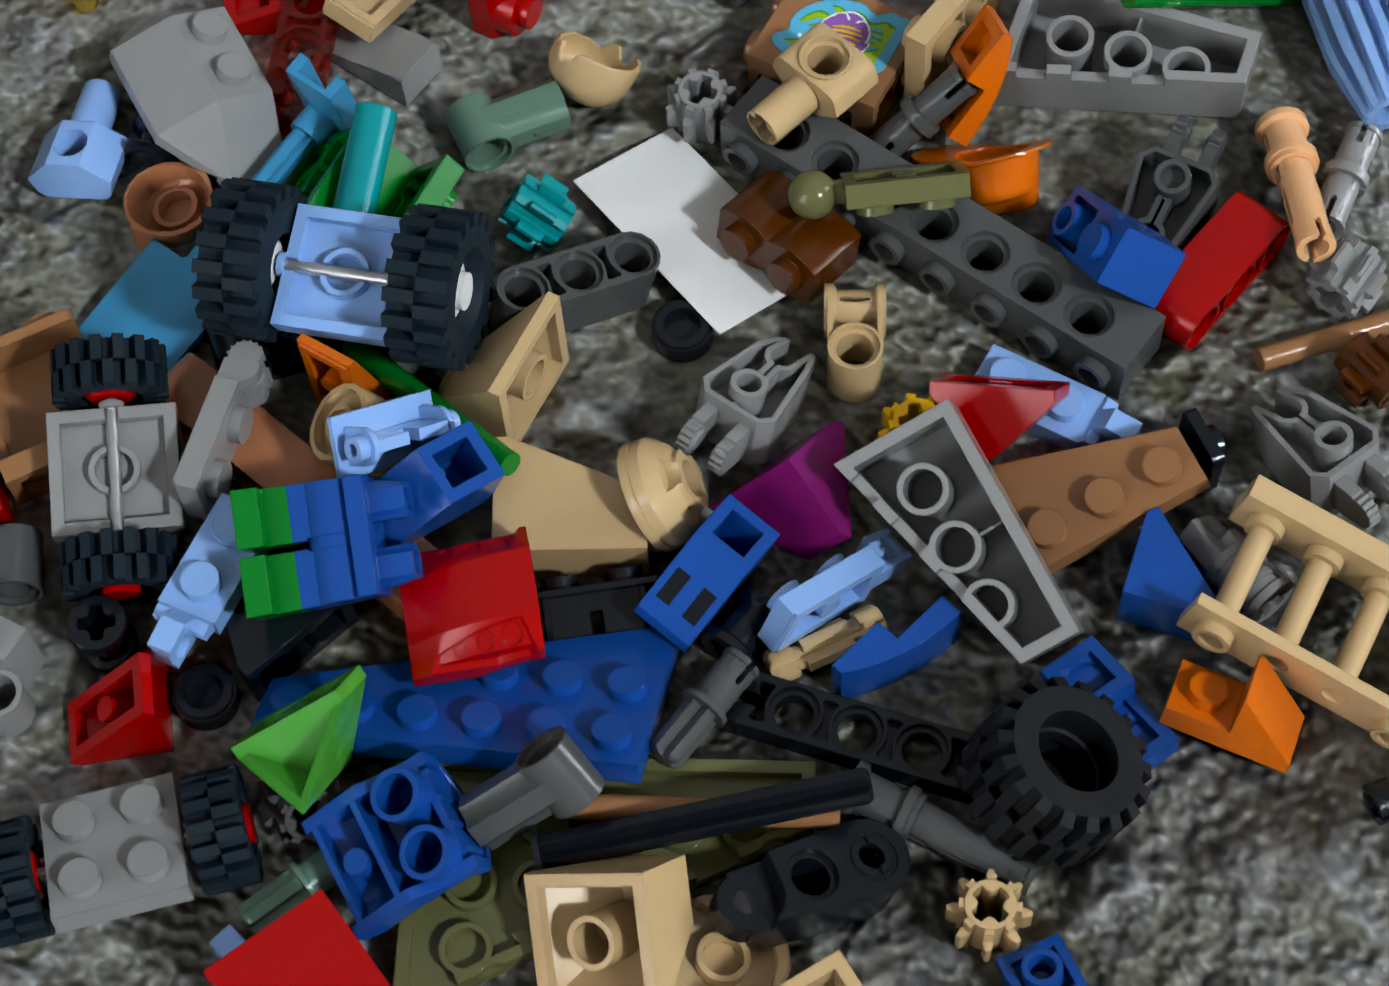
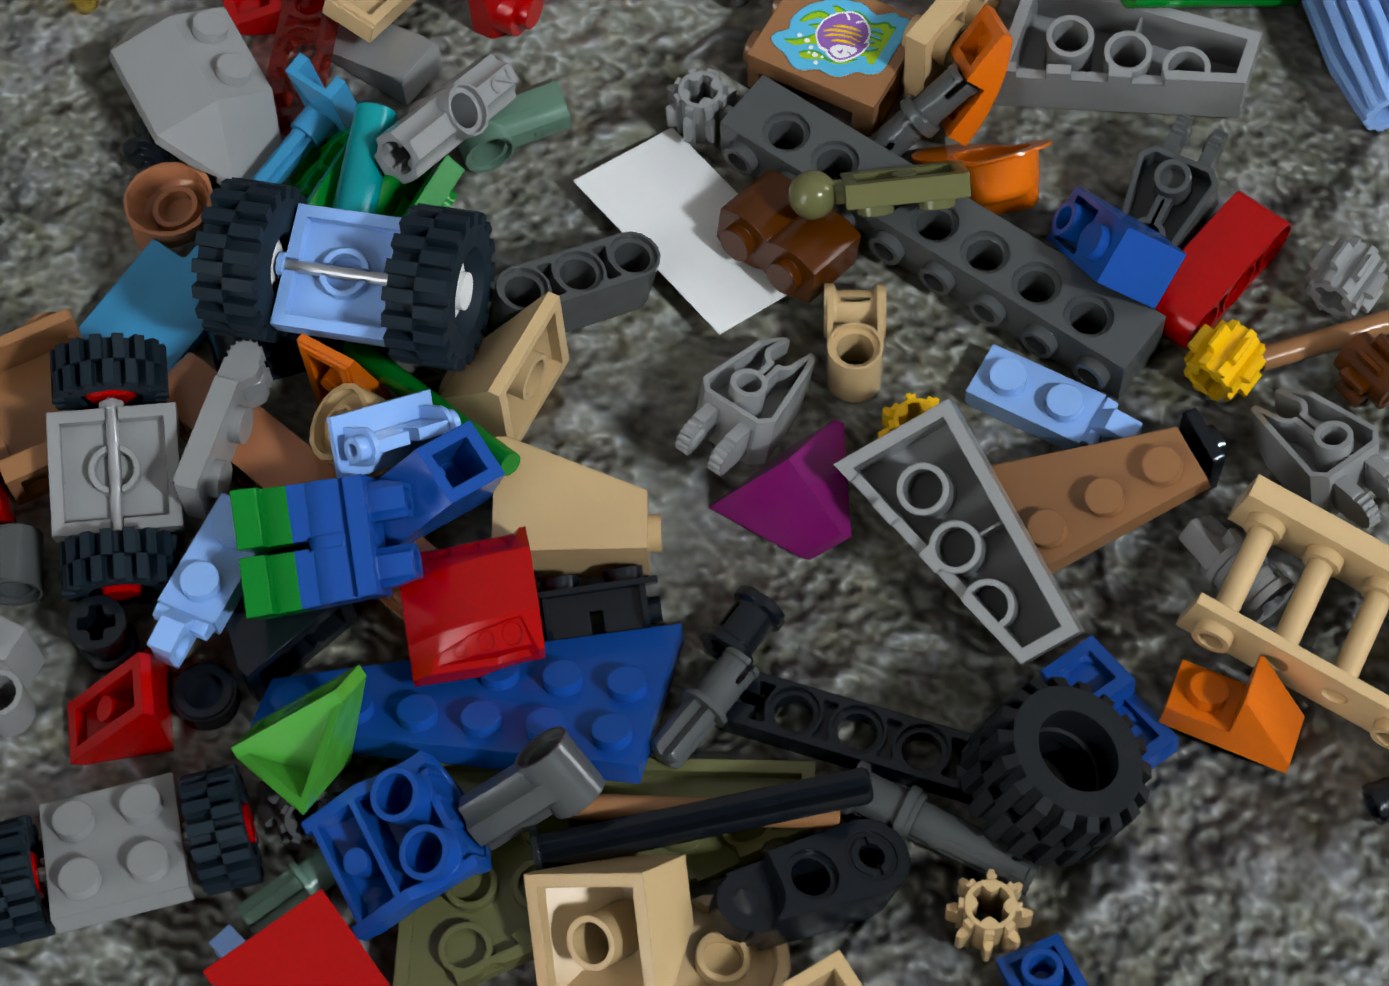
(83, 154): light blue piece -> none
(446, 118): none -> light grey piece
(537, 212): teal gear -> none
(588, 72): tan hair -> none
(662, 491): tan piece -> none
(681, 332): black tile -> none
(707, 572): blue slope -> none
(807, 89): tan piece -> none
(823, 644): tan axle -> none
(832, 590): light blue hinge -> none
(885, 659): blue slope -> none
(998, 407): red slope -> none
(1160, 579): blue slope -> none
(1224, 360): none -> yellow gear
(1292, 166): light nougat pin -> none
(1346, 175): light grey pin -> none

